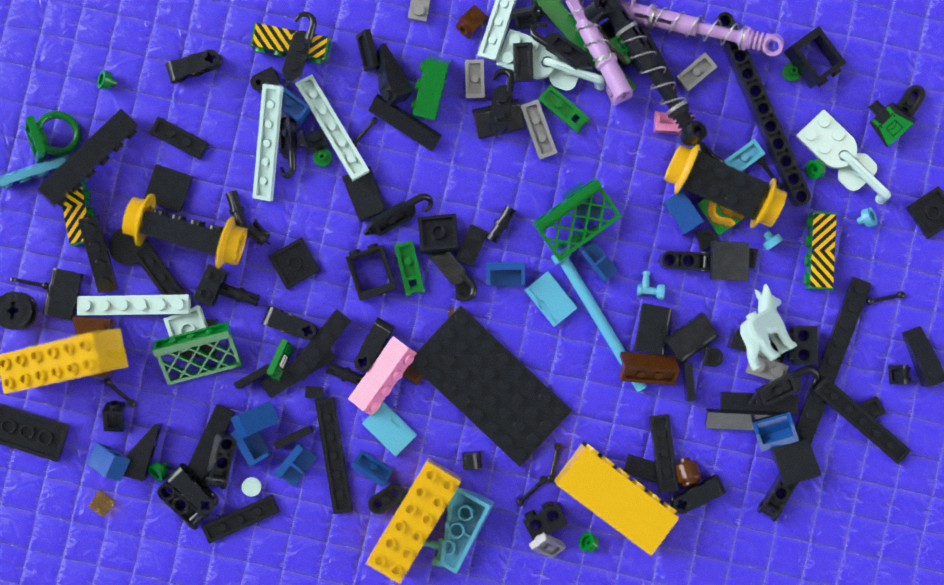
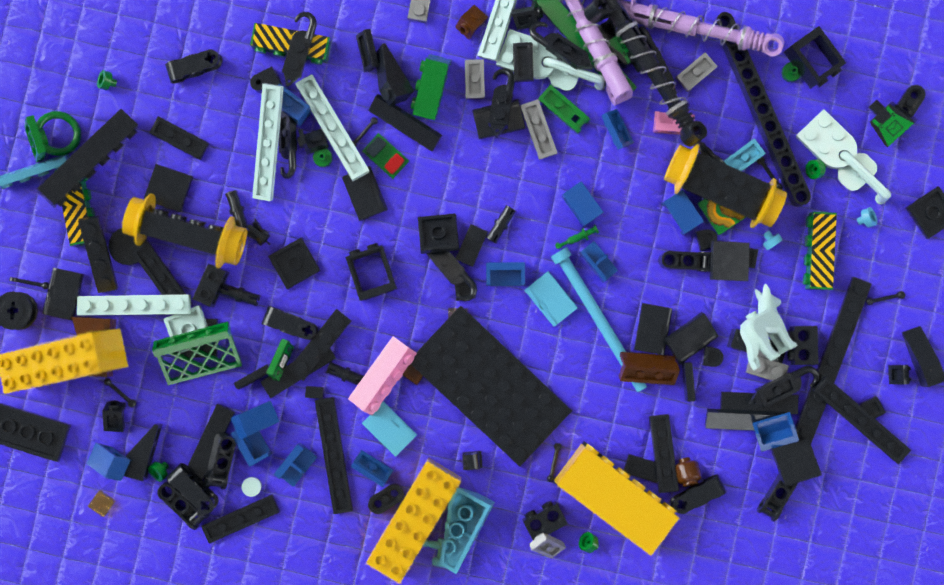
(293, 437): black tile -> none
(374, 343): black piece -> none
(385, 156): none -> piece
(396, 215): black plate -> none
(409, 267): green plate -> none
(543, 479): black hinge -> none
(566, 206): green fence -> none
(617, 129): none -> blue plate
(645, 289): medium azure piece -> none

